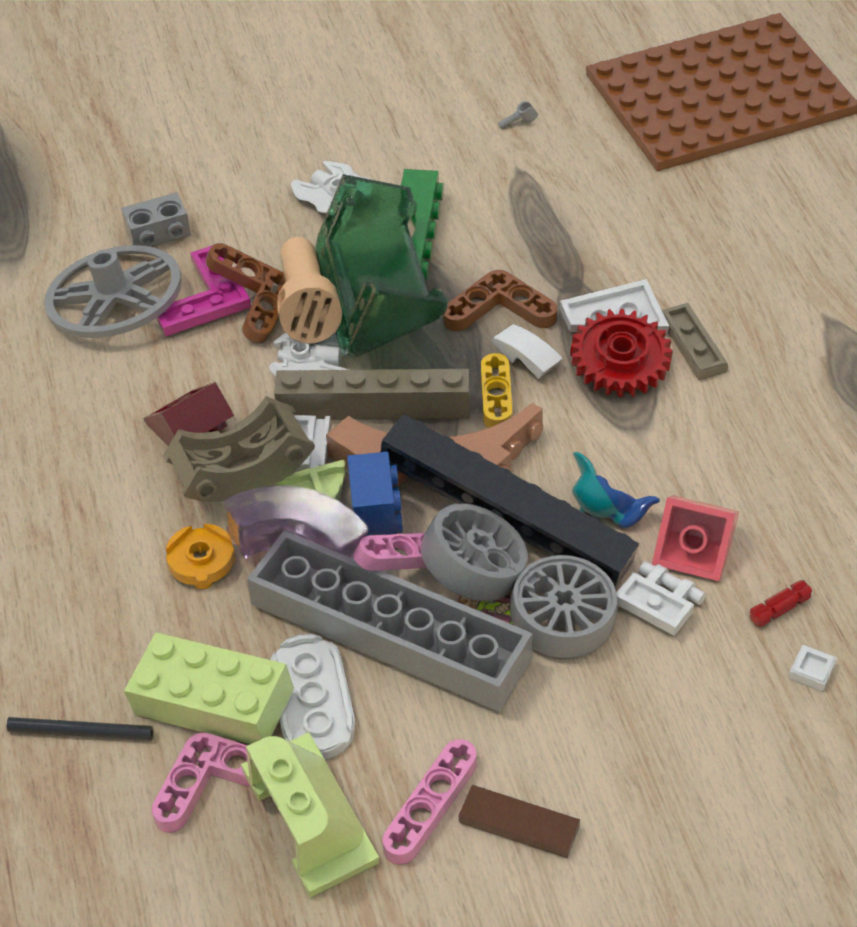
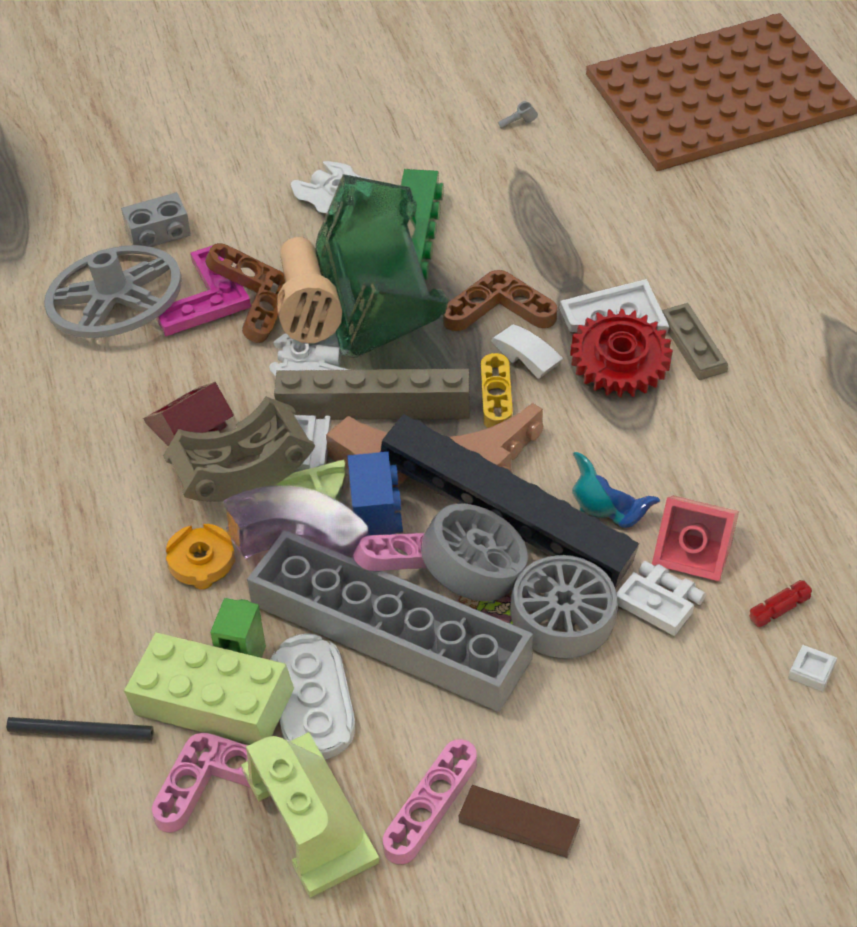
(239, 628): none -> bright green brick

